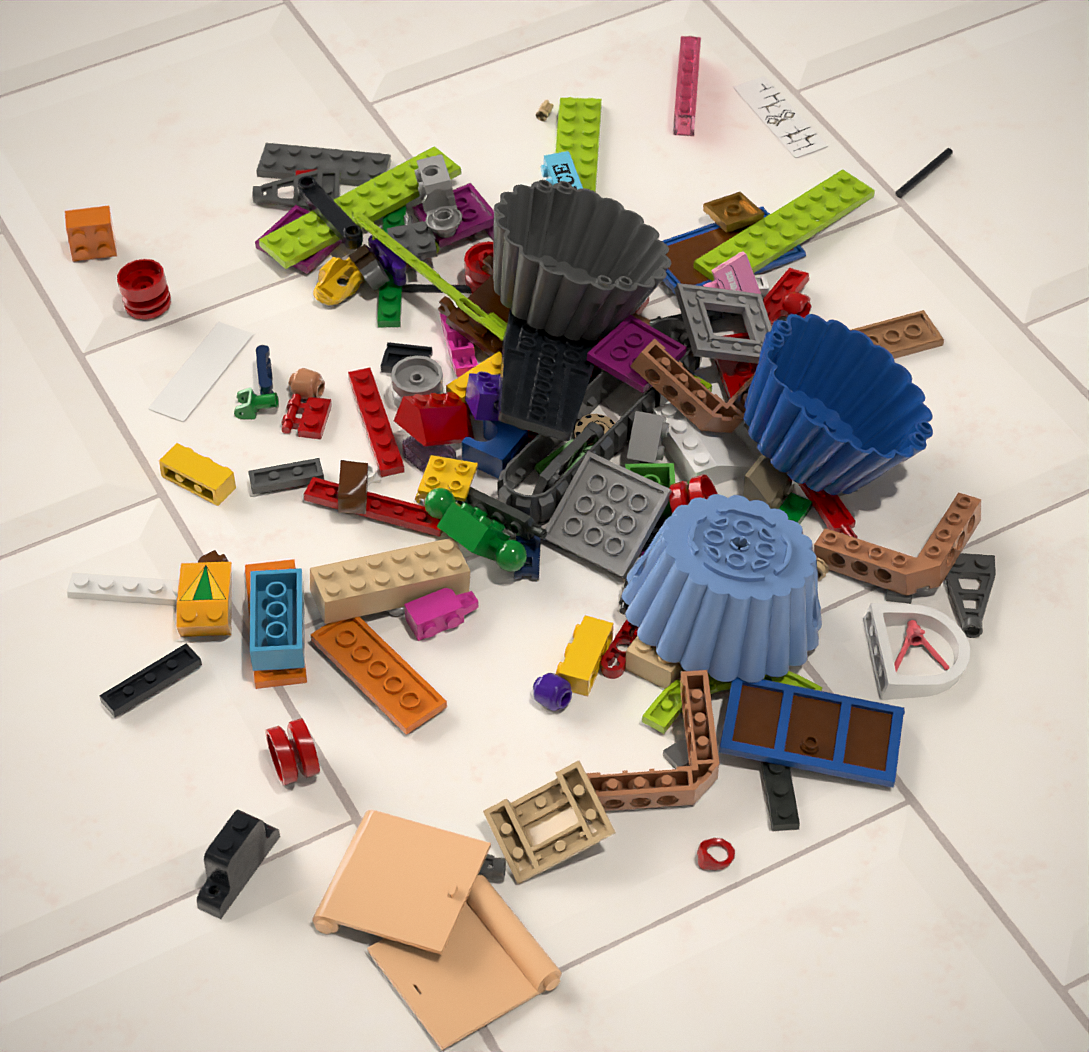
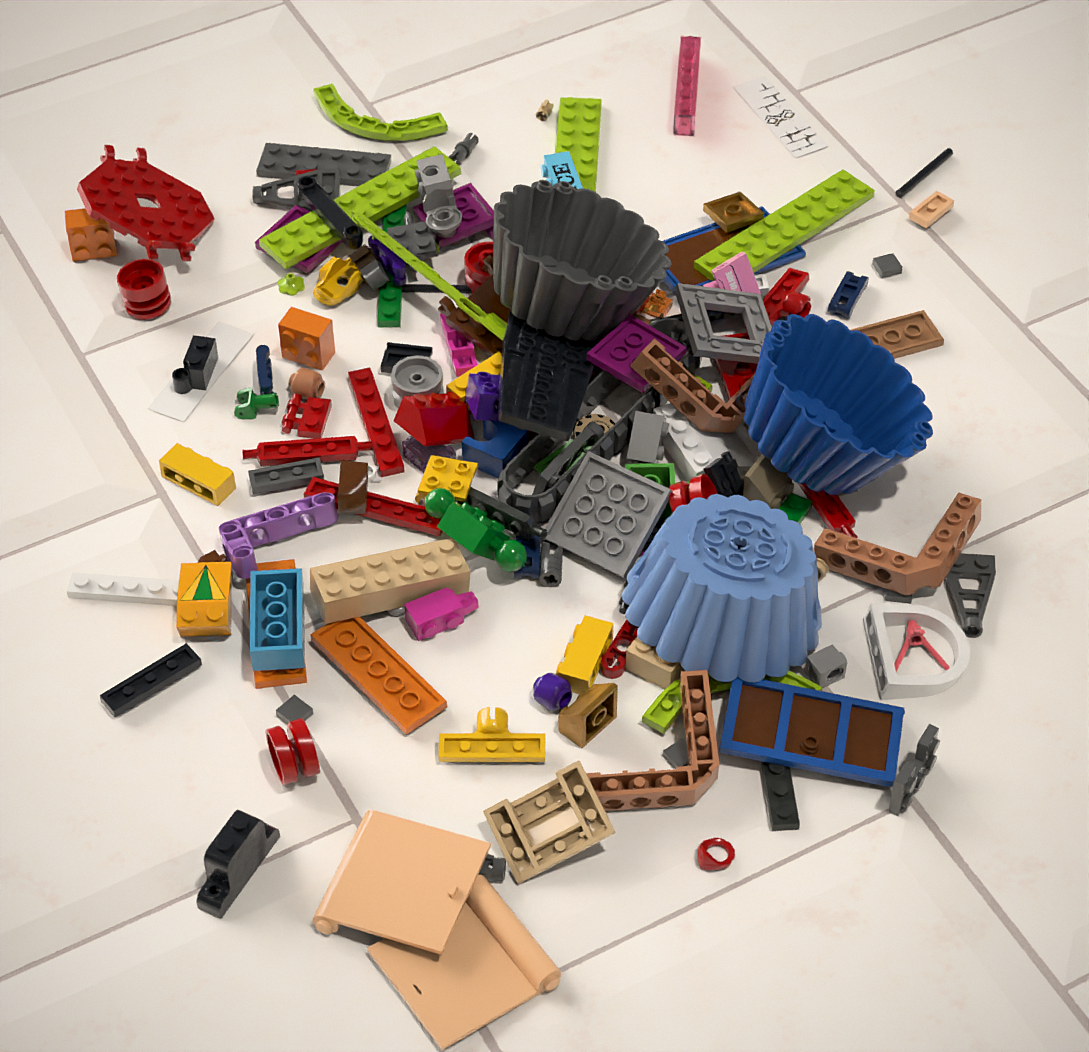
(113, 192): none -> red plate
(198, 365): none -> black hinge
(272, 525): none -> medium lavender beam
(291, 284): none -> lime plant
(294, 709): none -> dark grey tile
(304, 449): none -> red plate
(306, 338): none -> orange brick
(371, 127): none -> lime plate
(464, 148): none -> dark grey pin
(492, 742): none -> yellow plate
(550, 566): none -> dark grey hinge
(589, 713): none -> pearl gold slope
(658, 304): none -> clear orange tile
(725, 475): none -> black plate
(826, 666): none -> light grey brick
(849, 293): none -> dark blue plate
(887, 265): none -> dark grey tile
(912, 774): none -> dark grey plate
(931, 209): none -> light nougat plate

